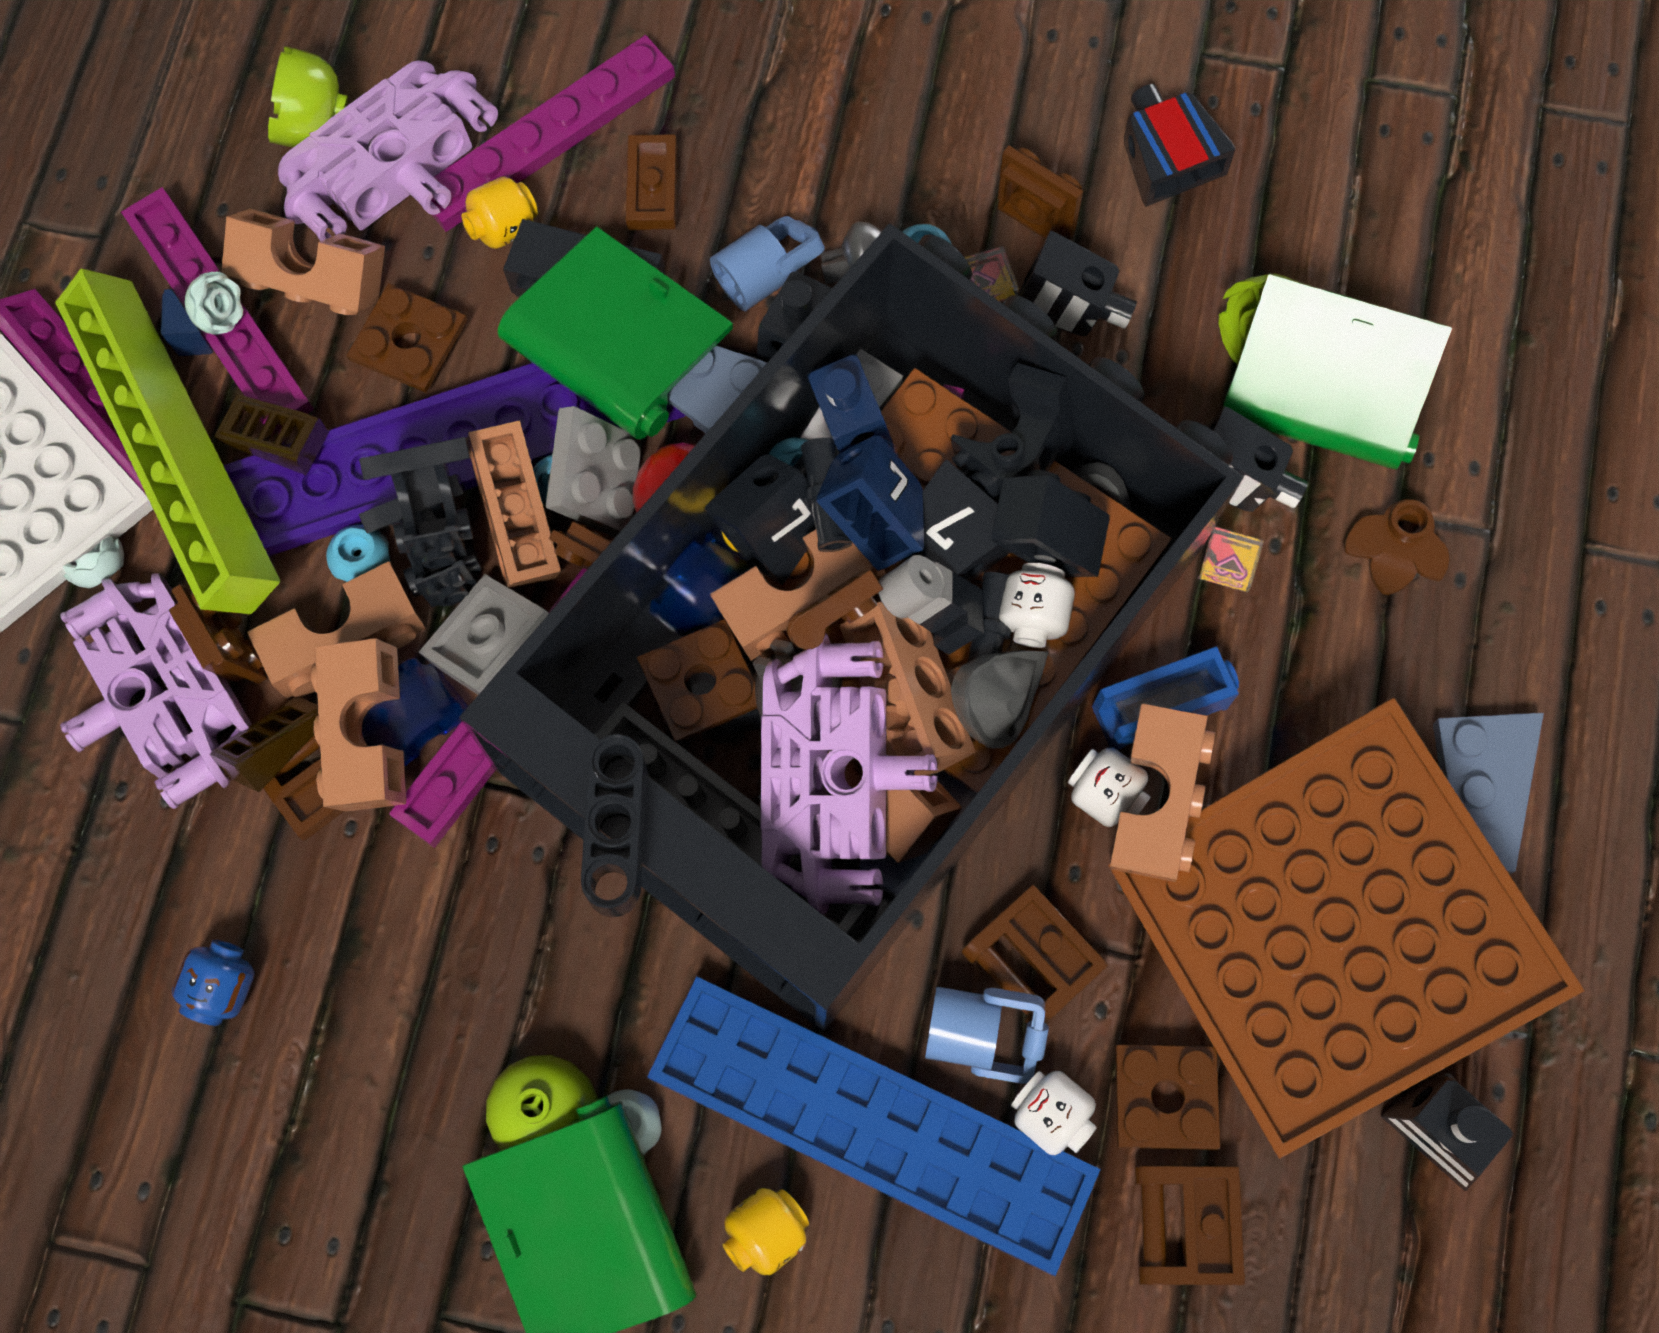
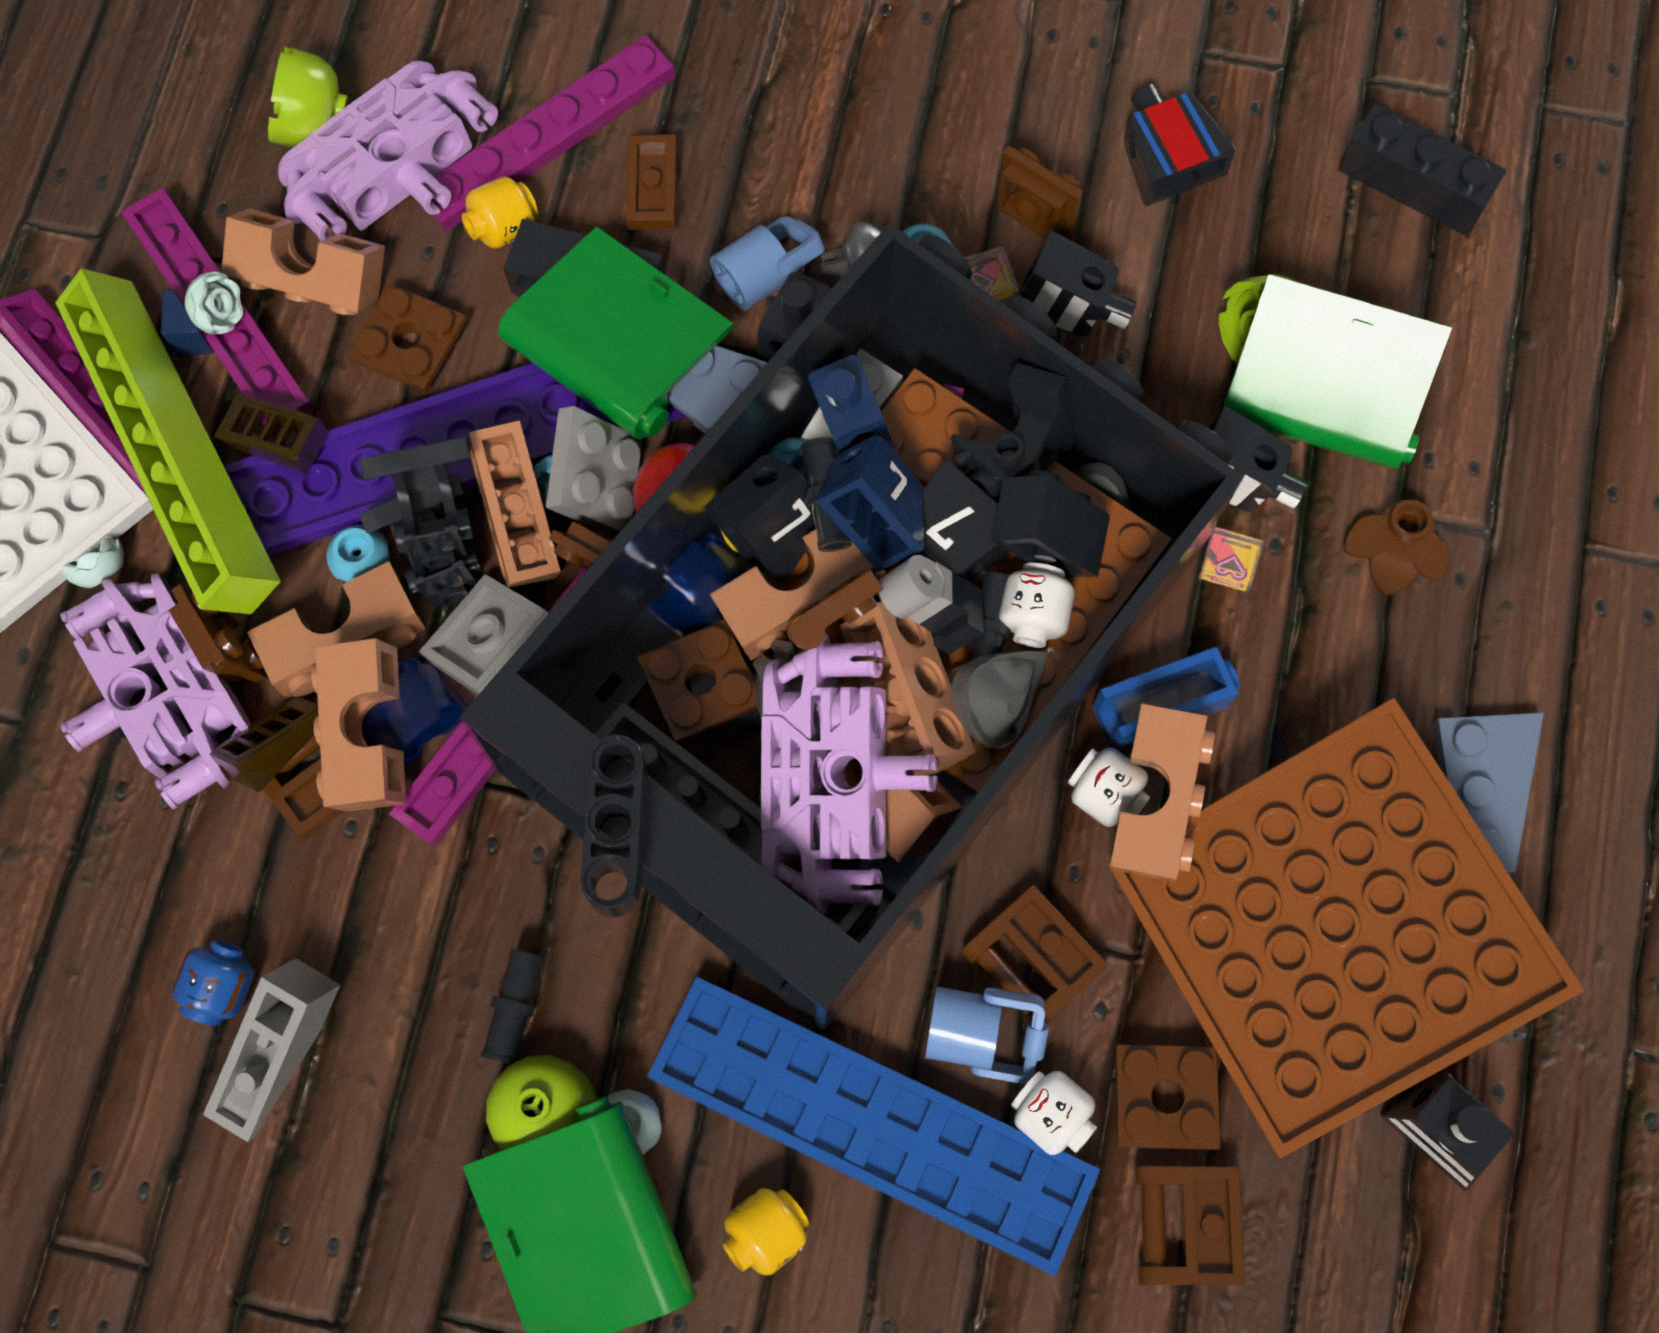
(270, 1046): none -> light grey slope
(512, 1006): none -> black pin
(1421, 169): none -> black brick

